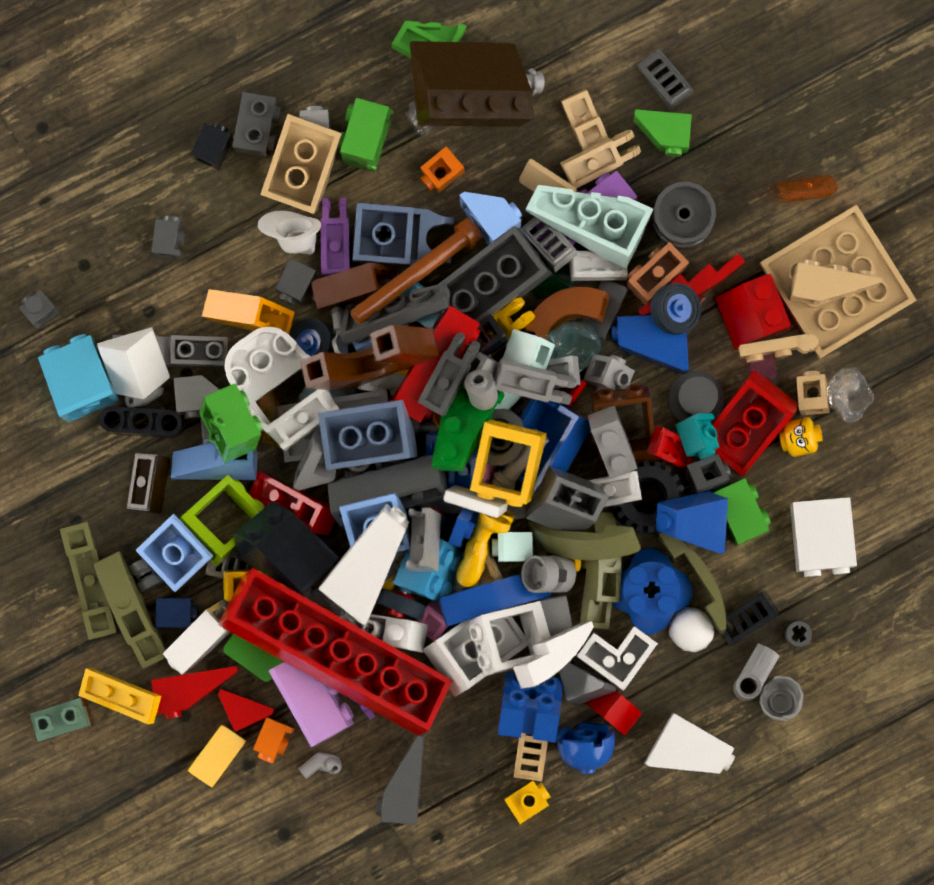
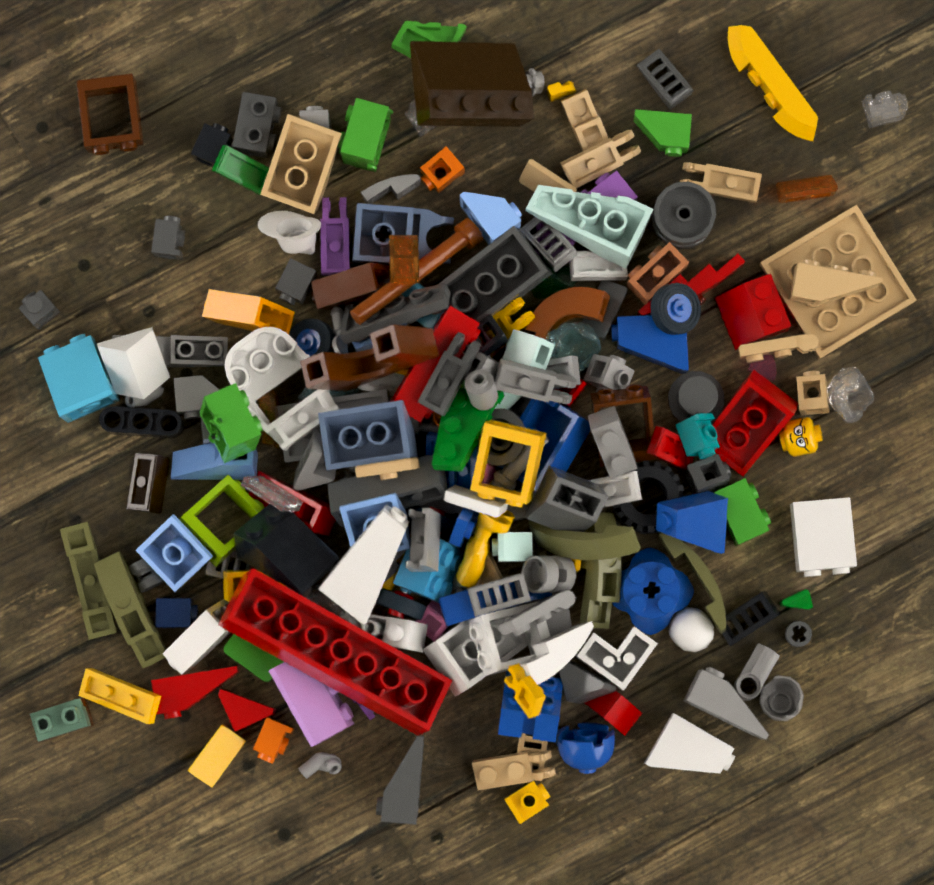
(108, 86): none -> reddish brown window
(241, 169): none -> green tile
(271, 493): none -> clear tile
(387, 469): none -> tan plate
(398, 185): none -> light grey slope
(404, 259): none -> clear orange slope
(510, 769): none -> tan hinge
(521, 588): none -> light grey slope
(528, 693): none -> yellow plate
(539, 612): none -> light grey hinge
(557, 91): none -> yellow tile
(720, 700): none -> light grey slope
(726, 181): none -> tan hinge
(780, 92): none -> yellow brick
(800, 600): none -> green slope
(884, 108): none -> clear brick

